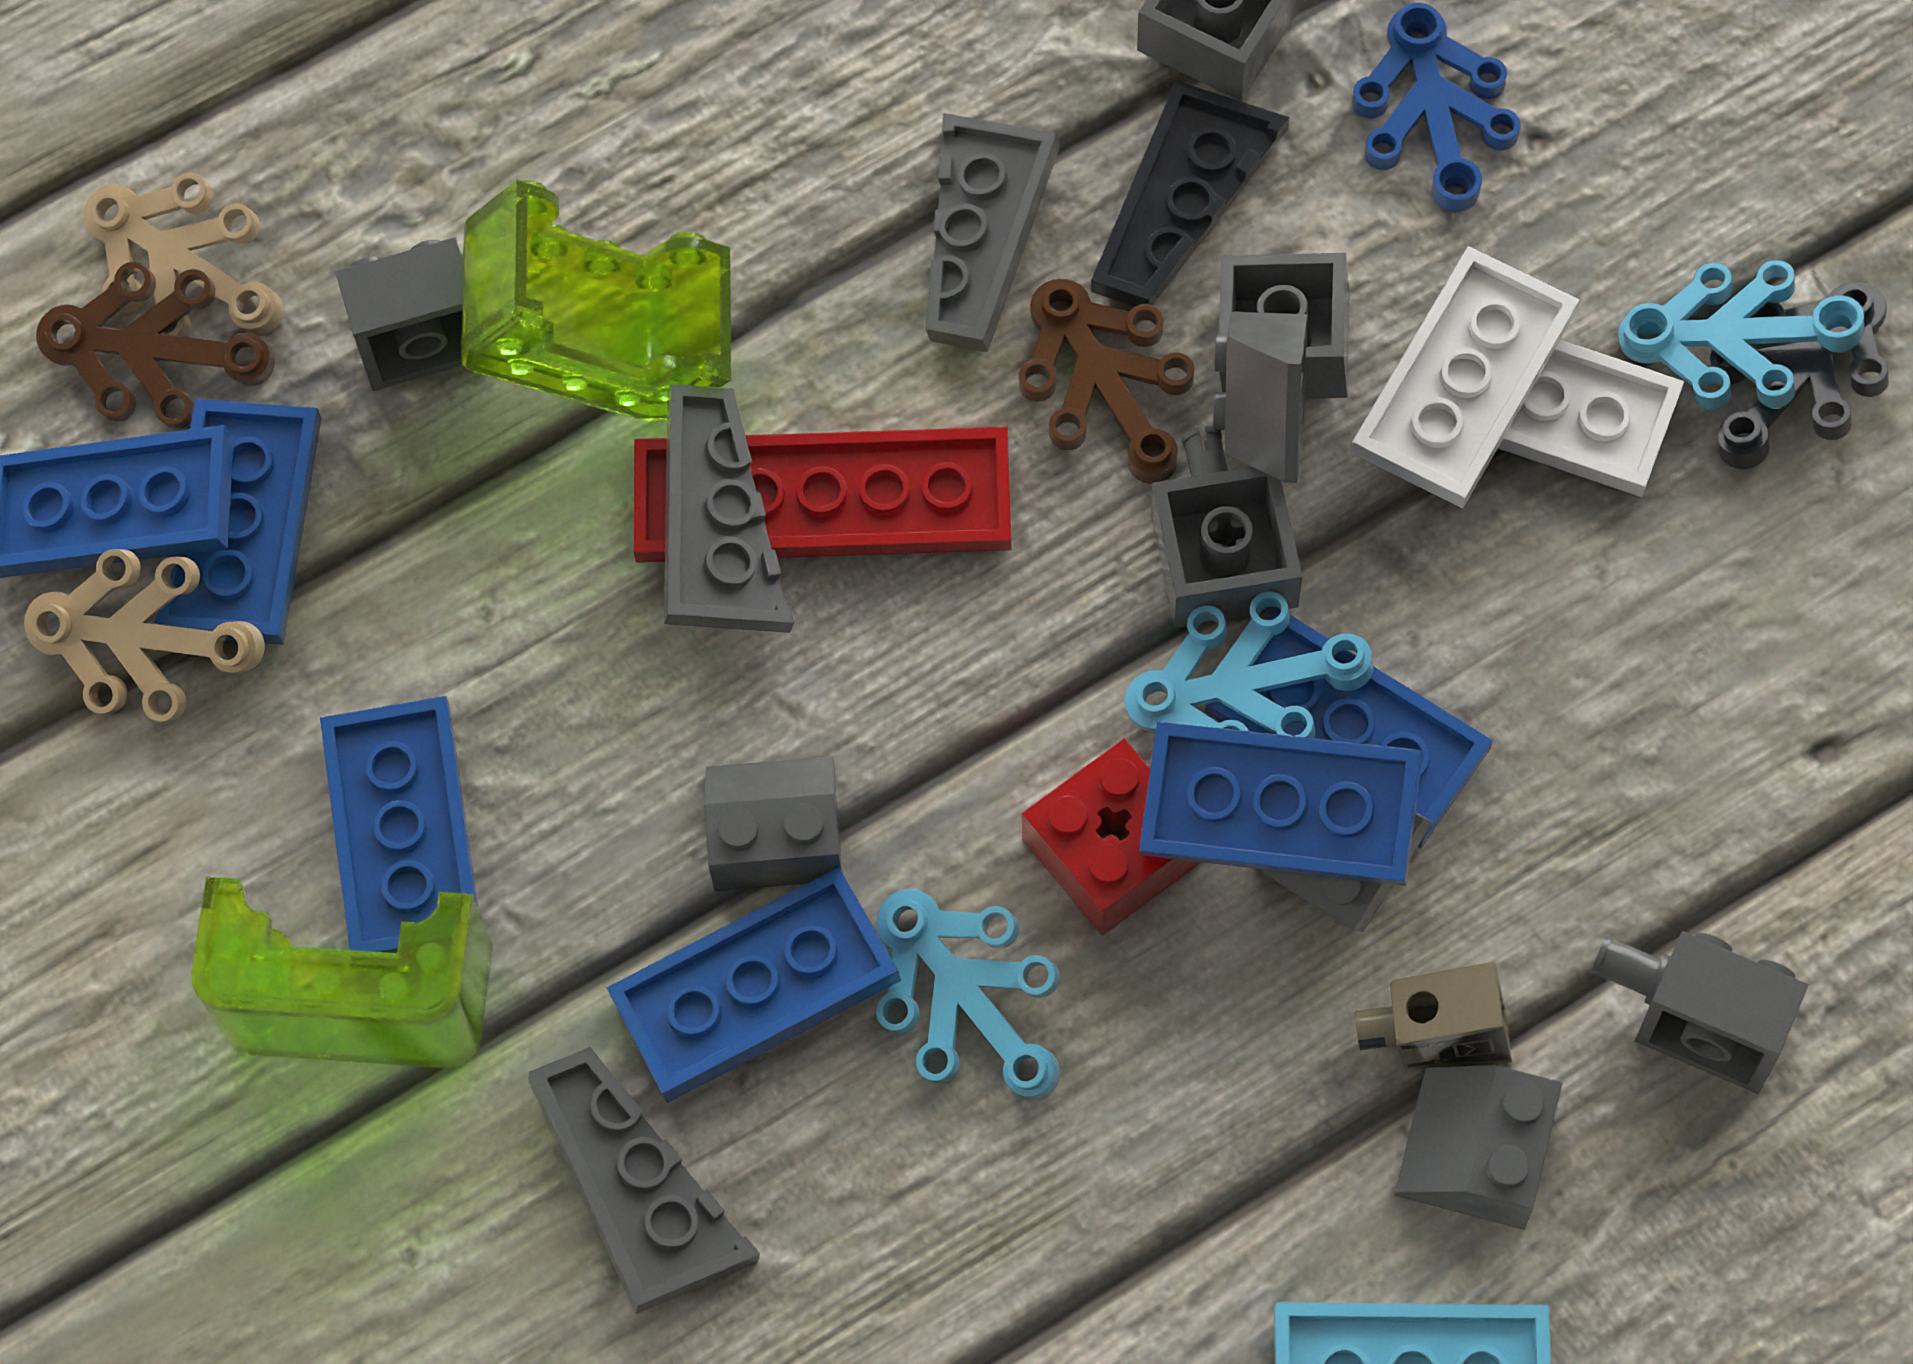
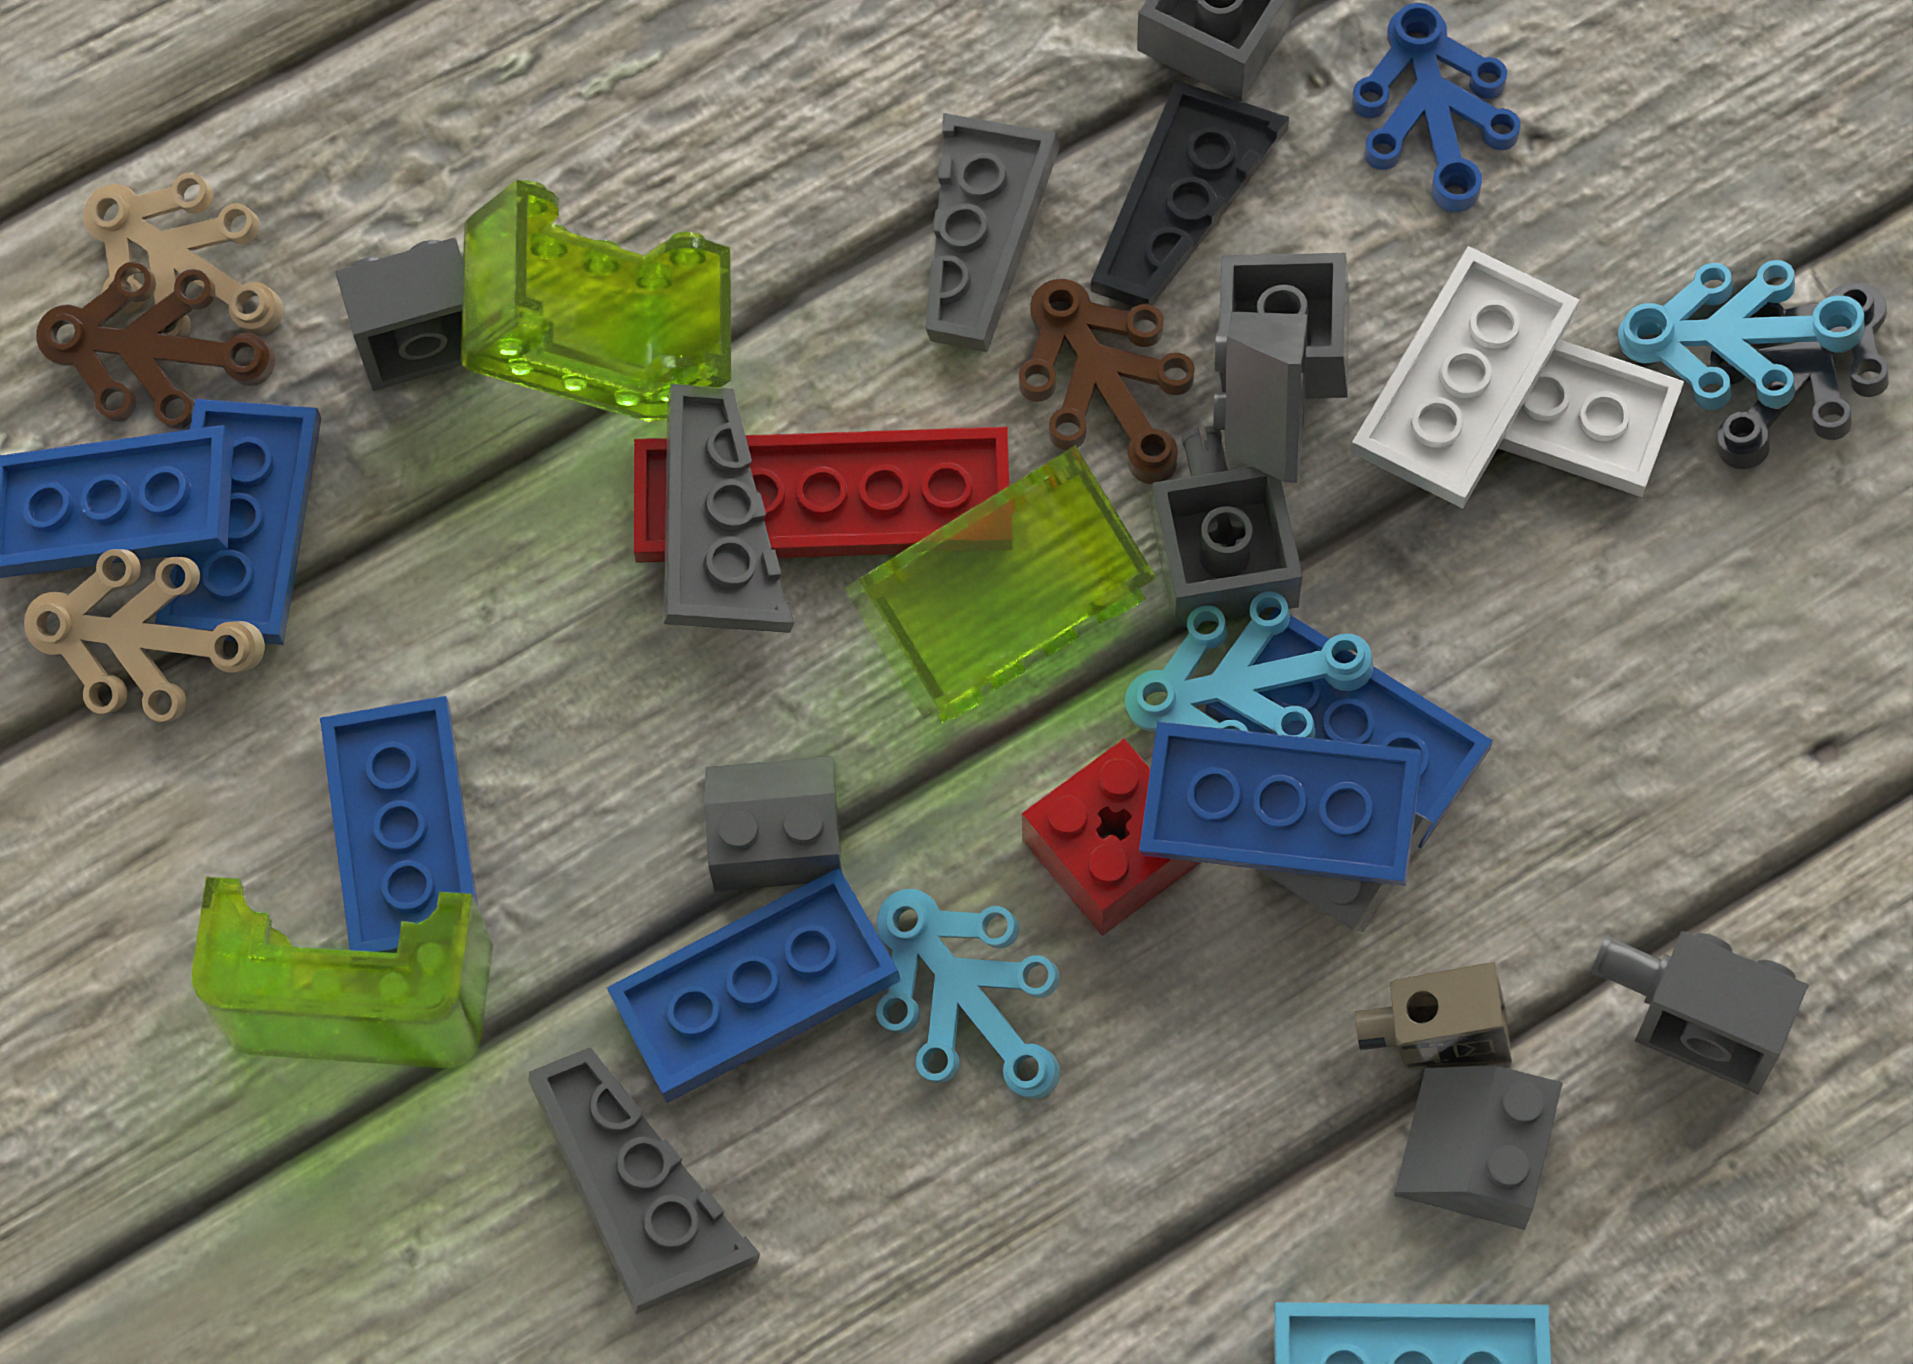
(1001, 586): none -> clear neon green windscreen

